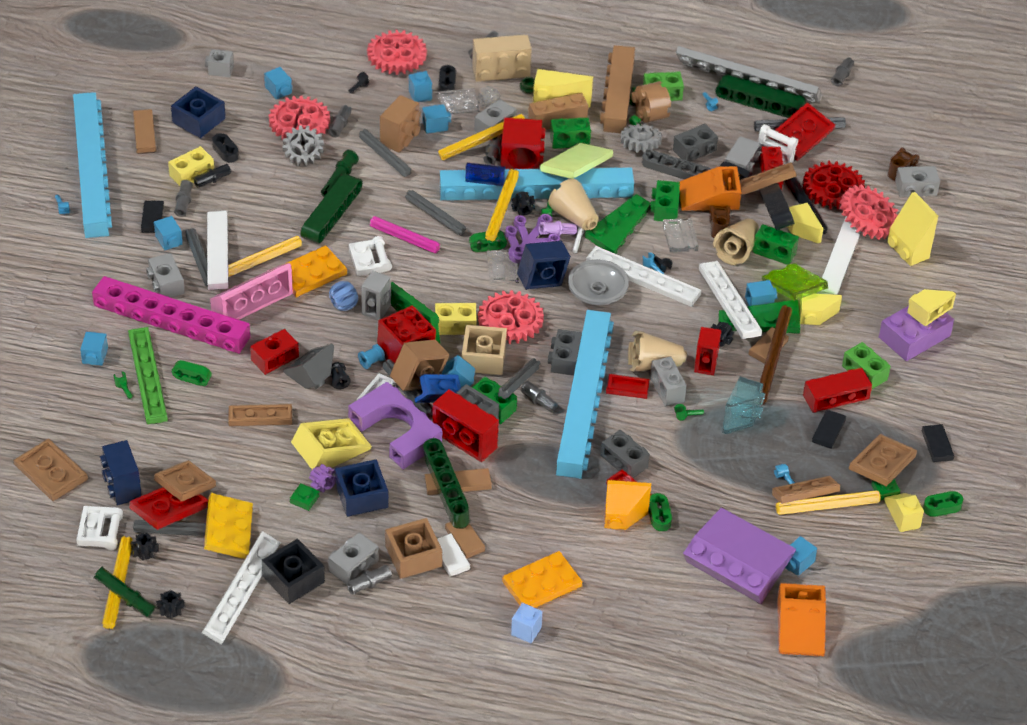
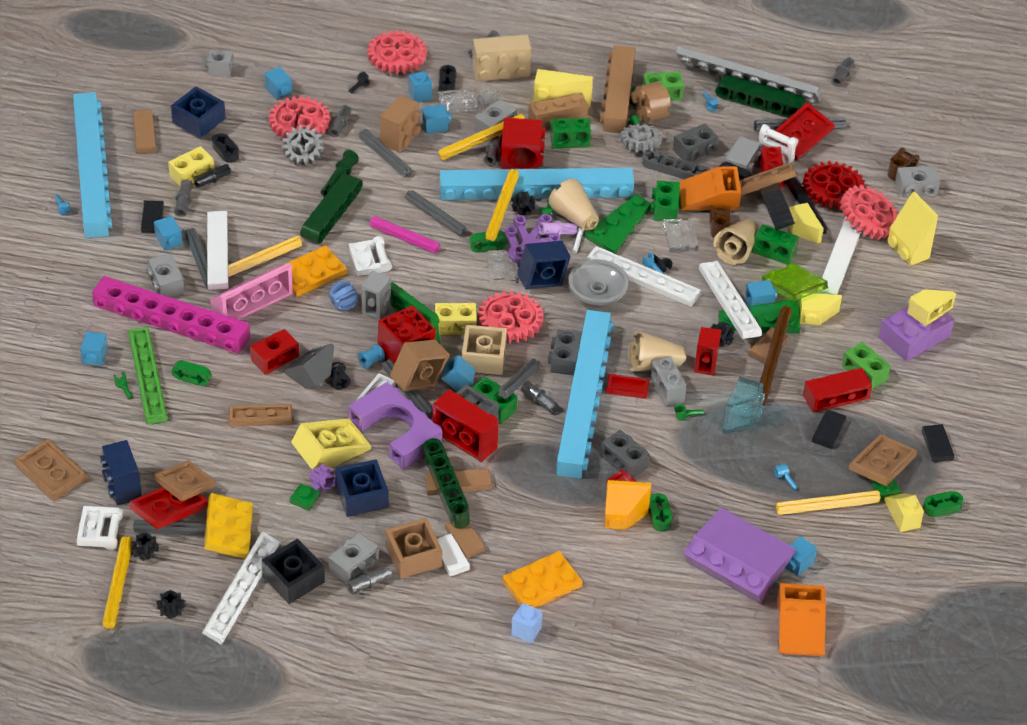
(130, 596): dark green pin -> none
(435, 386): blue panel -> none
(485, 174): clear blue plate -> none
(527, 85): dark green plate -> none
(576, 160): yellowish green tile -> none
(805, 489): medium nougat tile -> none

